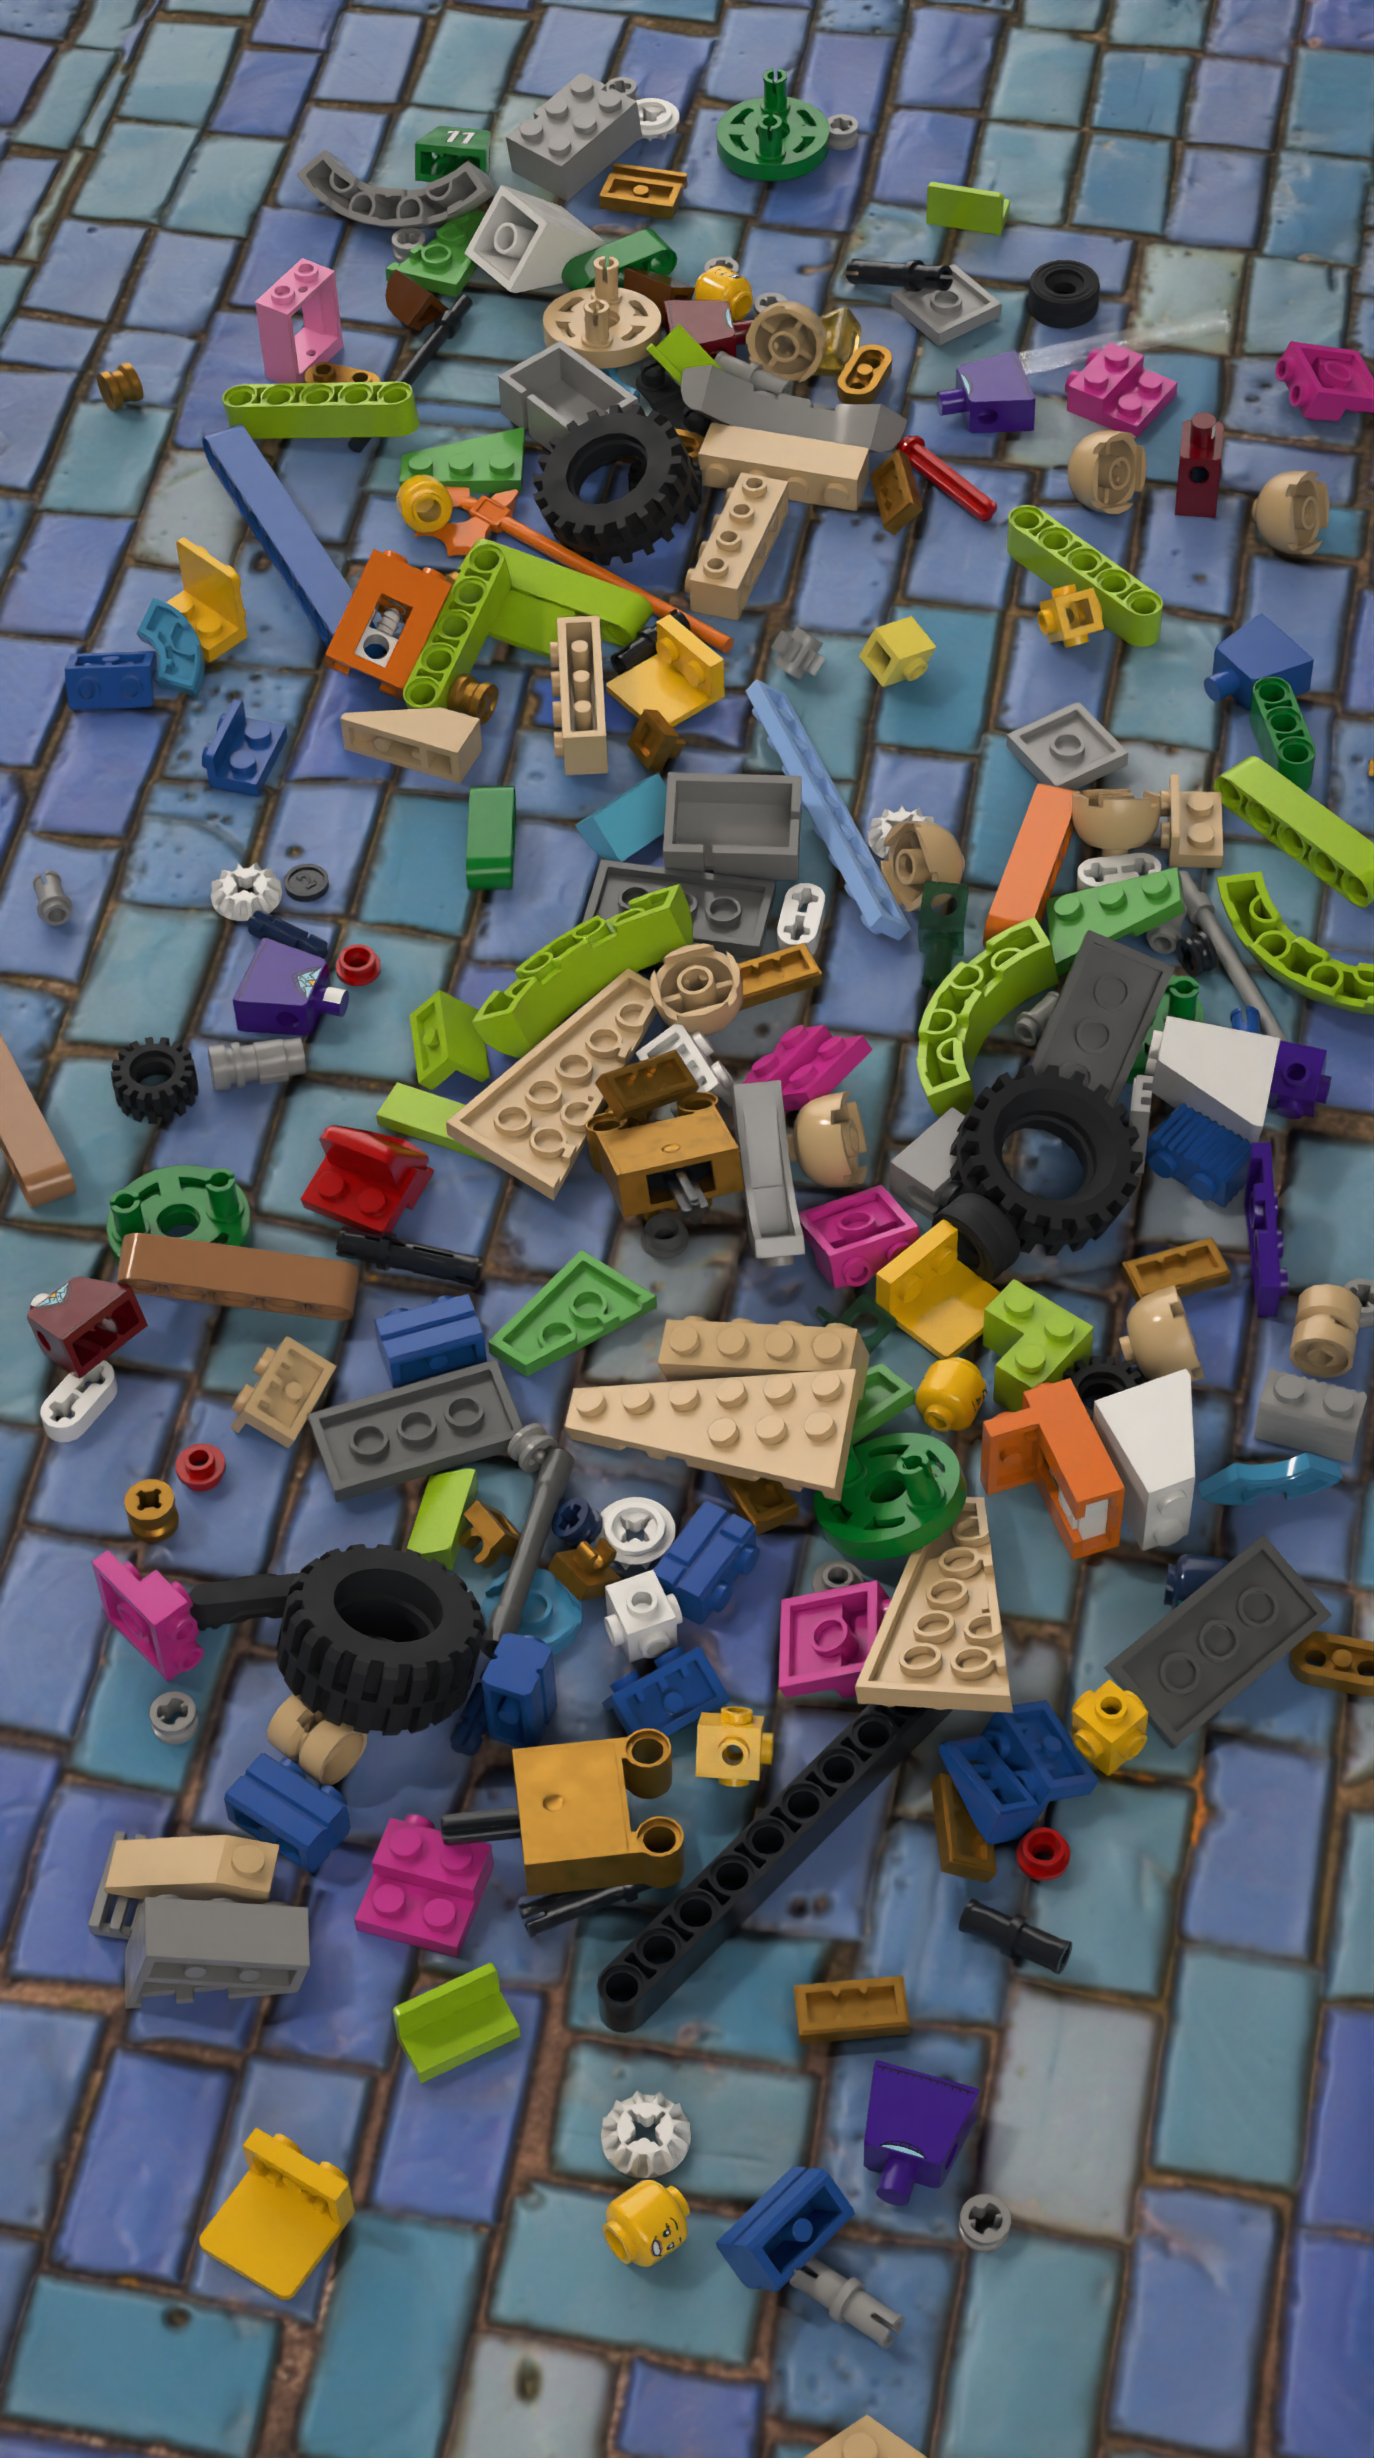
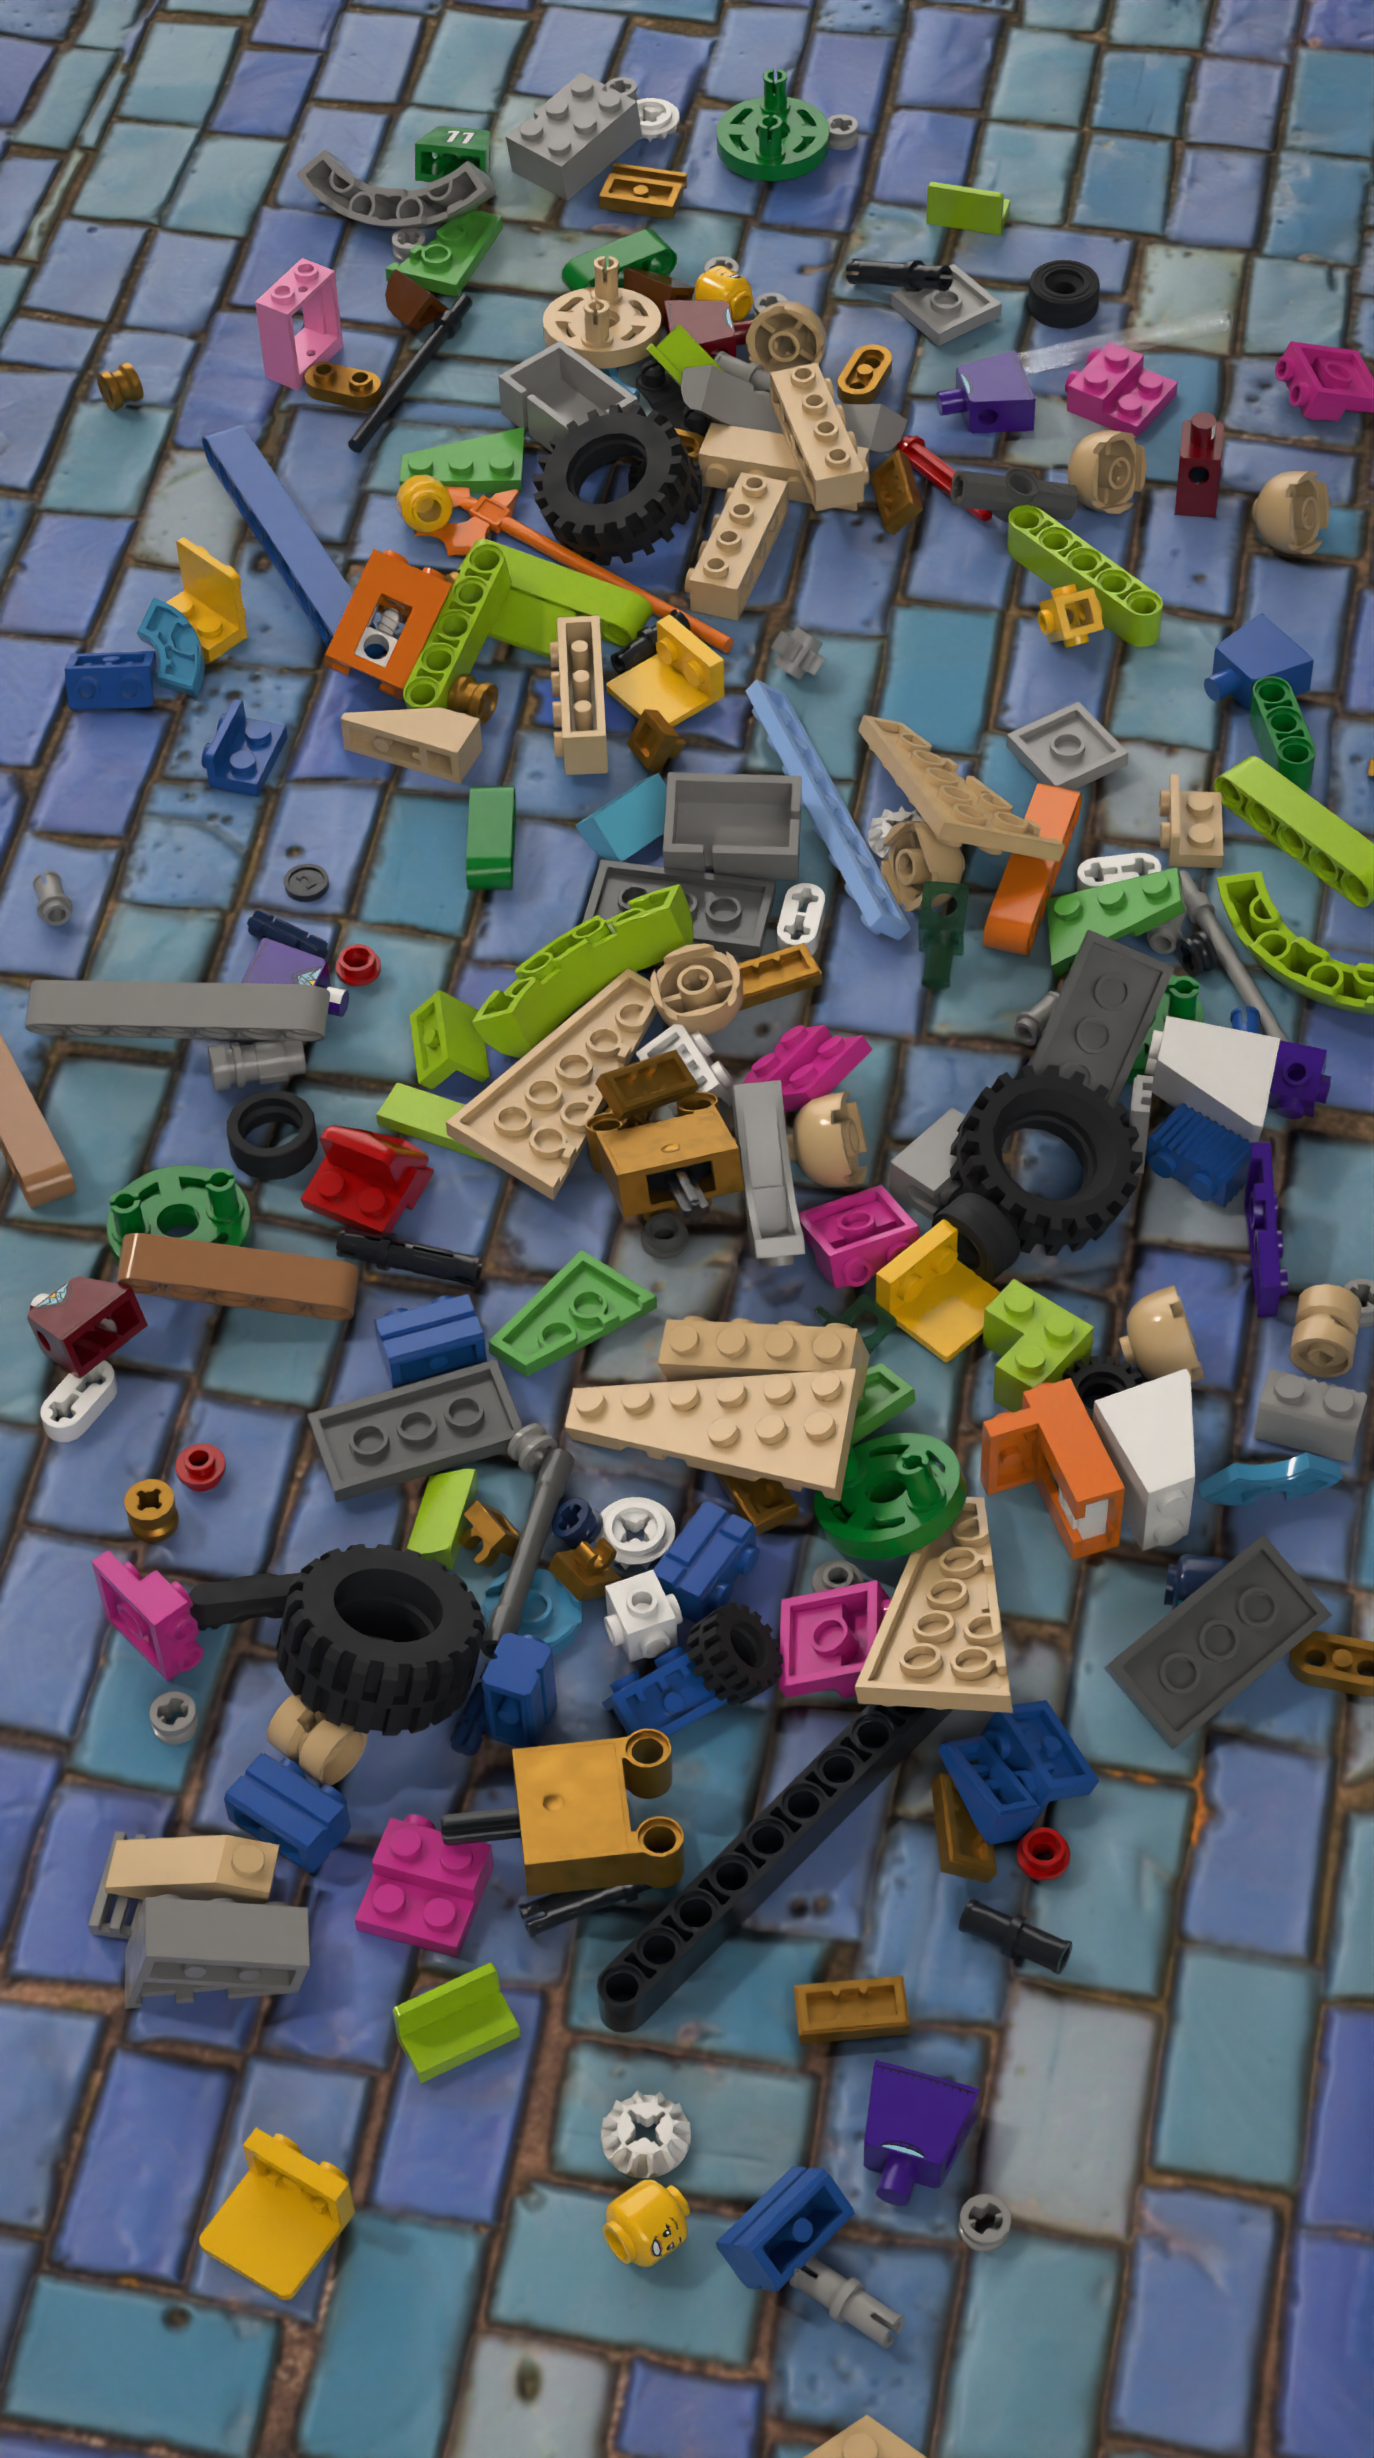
(150, 1061): black tyre -> none
(178, 1010): none -> light grey beam
(243, 904): white gear -> none
(270, 1108): none -> black tyre
(284, 1392): tan bracket -> none
(323, 409): lime beam -> none
(528, 241): white slope -> none
(729, 1764): yellow brick -> none
(735, 1653): none -> black tyre
(818, 436): none -> tan brick
(842, 340): clear yellow slope -> none
(897, 652): light yellow brick -> none
(951, 1393): yellow head -> none
(952, 806): none -> tan wing
(972, 1004): lime brick -> none
(1009, 491): none -> dark grey piece
(1109, 1726): yellow brick -> none
(1115, 819): tan cylinder -> none
(1188, 1267): pearl gold plate -> none

